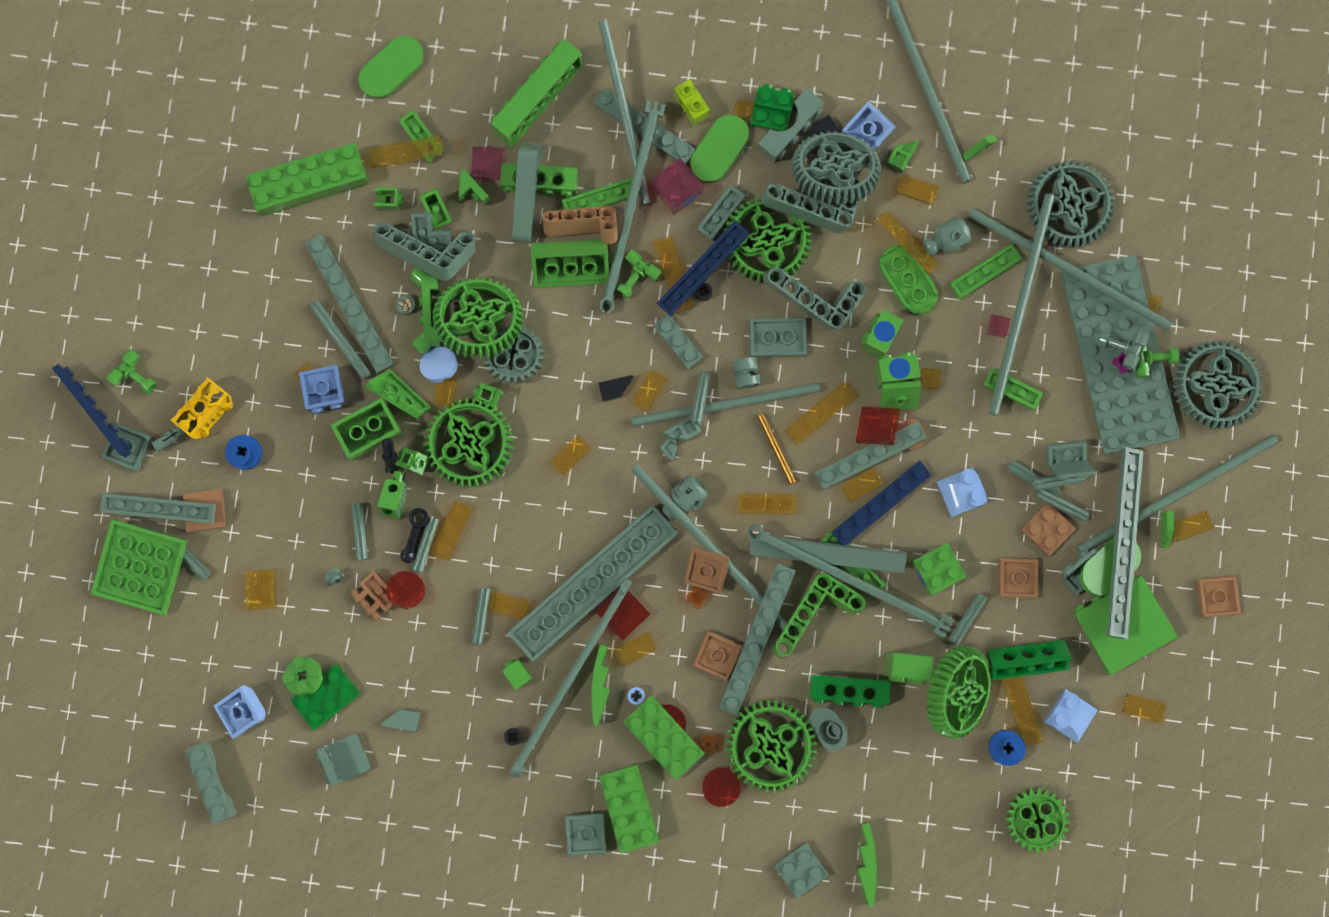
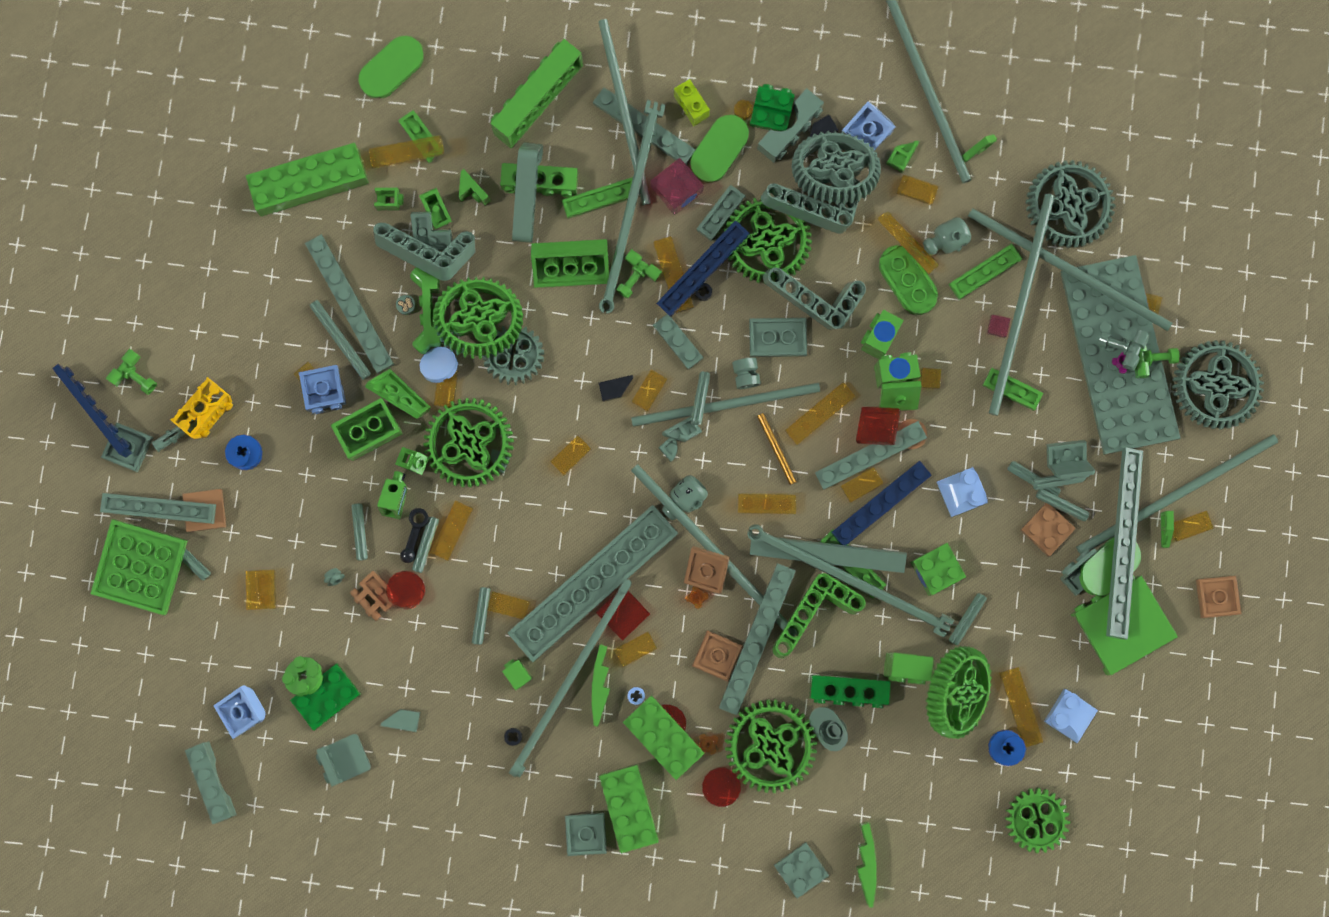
(389, 455): black axle -> none
(487, 163): clear pink piece -> none
(494, 398): bright green window -> none
(582, 221): medium nougat beam -> none
(1018, 578): medium nougat tile -> none
(1028, 660): green brick -> none
(1144, 708): clear yellow tile -> none

